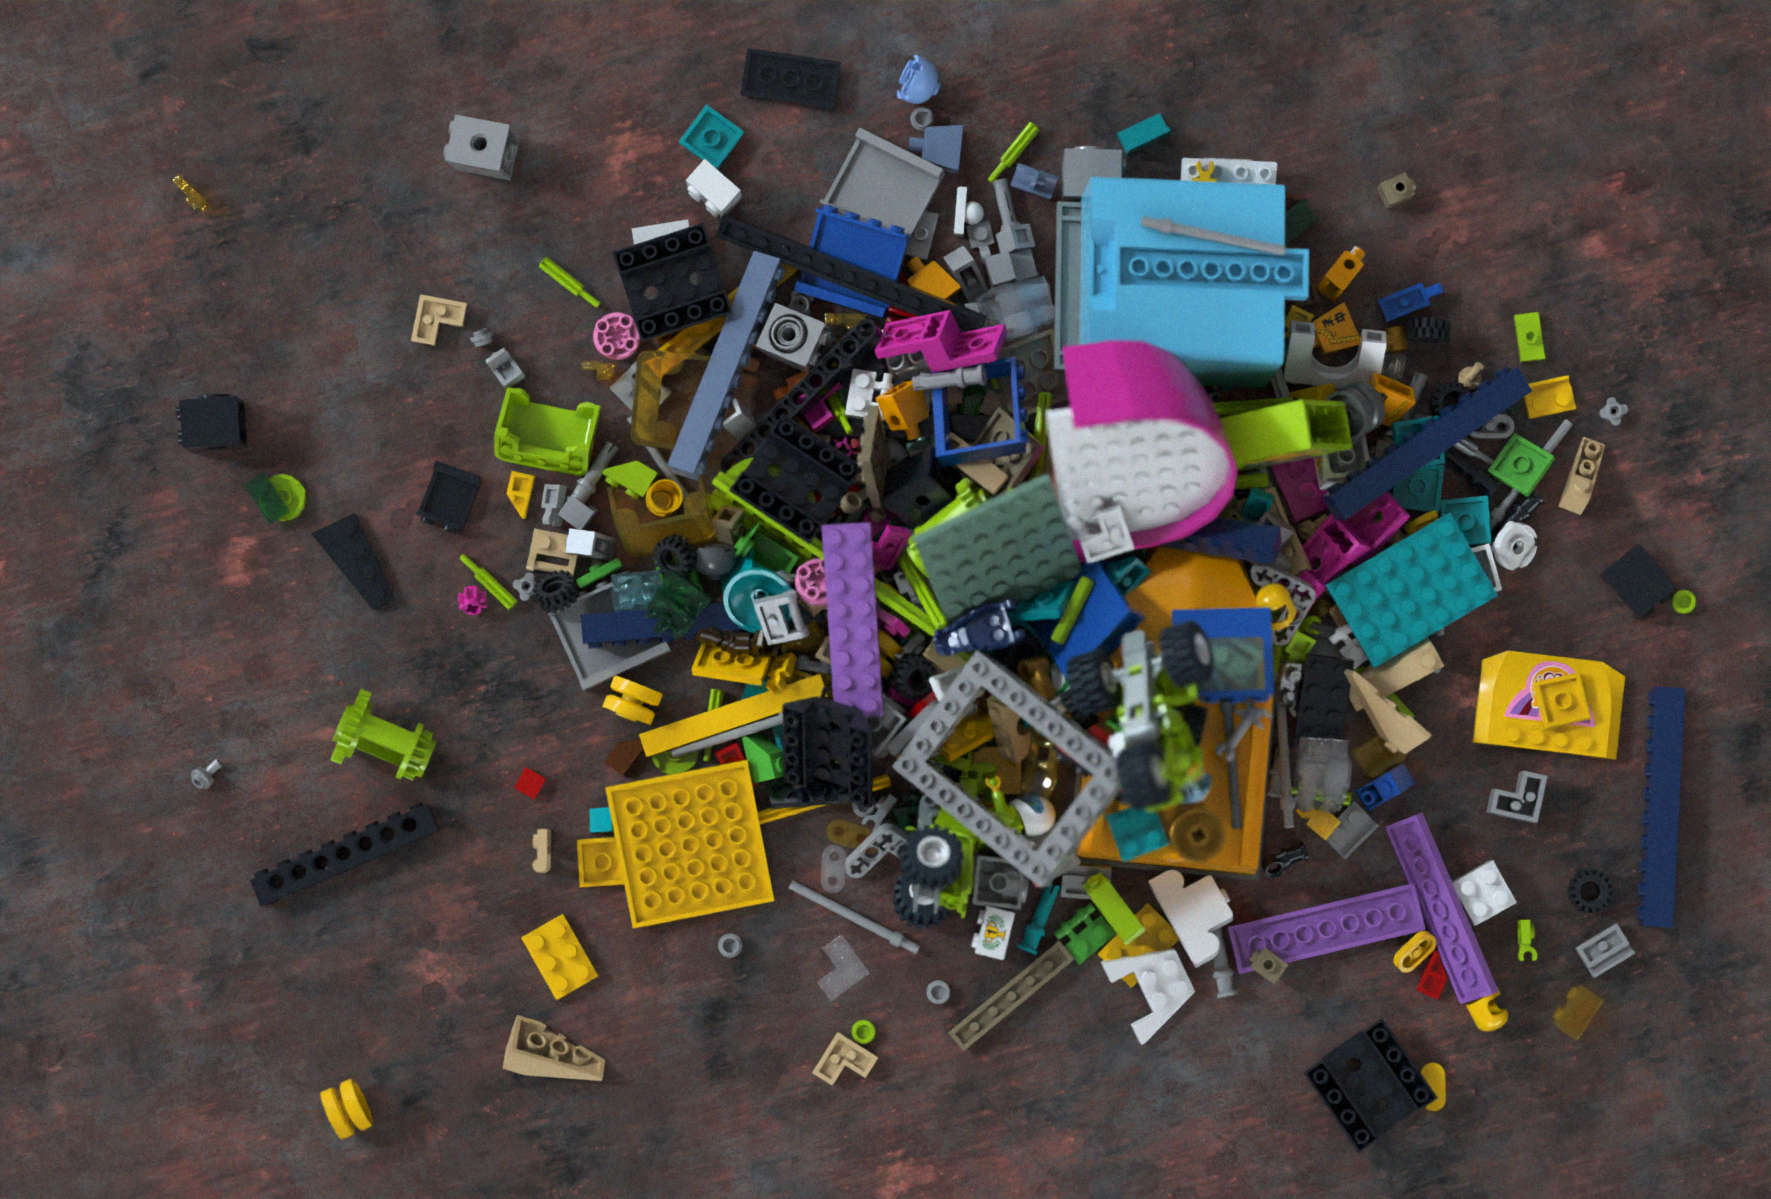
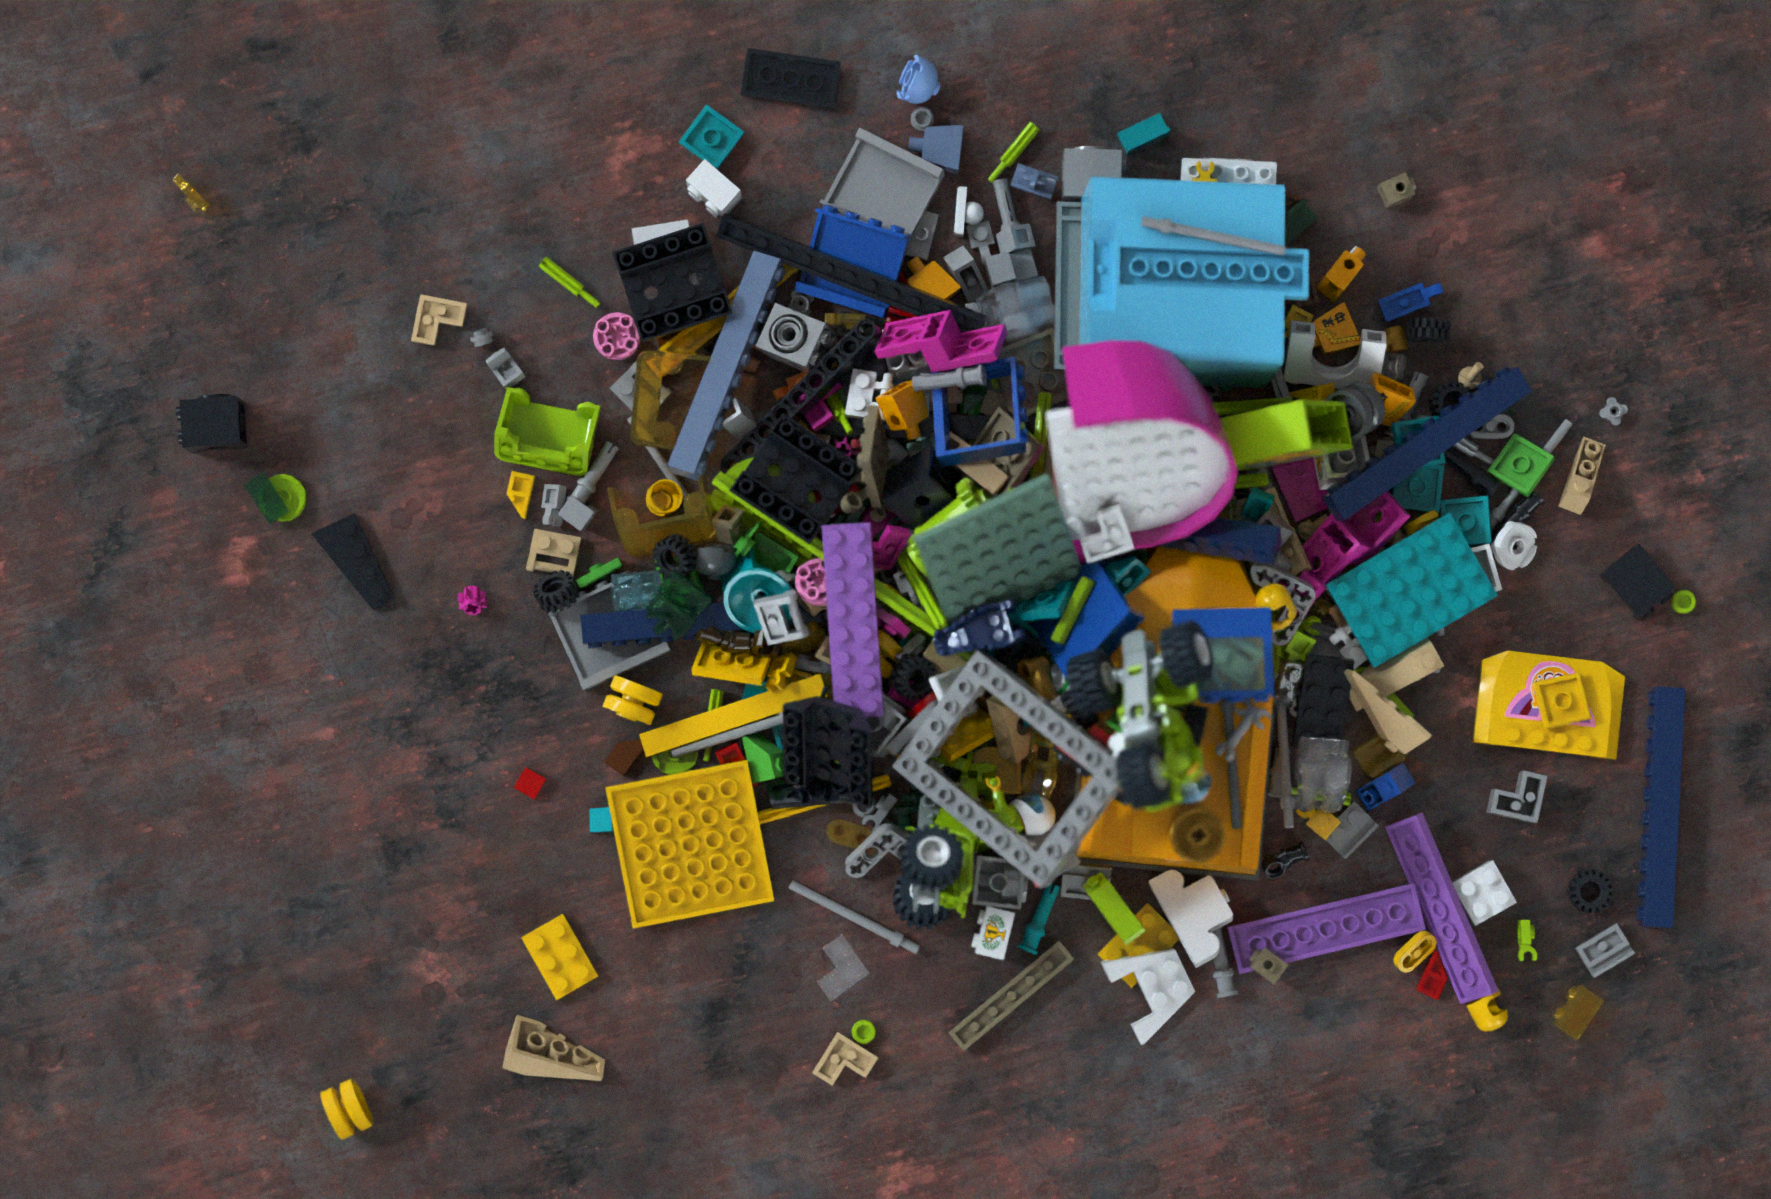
(202, 777): light grey plate -> none
(268, 894): black brick -> none
(382, 739): lime piece -> none
(449, 497): black panel -> none
(482, 147): light grey brick -> none
(490, 583): lime axle -> none
(520, 586): light grey plate -> none
(542, 843): tan plate -> none
(590, 544): light grey slope -> none
(599, 862): yellow tile -> none
(605, 371): clear yellow plate -> none
(632, 476): lime slope -> none
(730, 945): light grey plate -> none
(832, 868): clear plate -> none
(938, 992): light grey tile -> none
(1089, 939): bright green plate -> none
(1136, 832): teal plate -> none
(1383, 1073): black slope -> none
(1435, 1077): yellow tile -> none
(1529, 337): lime plate -> none
(1549, 397): yellow plate -> none

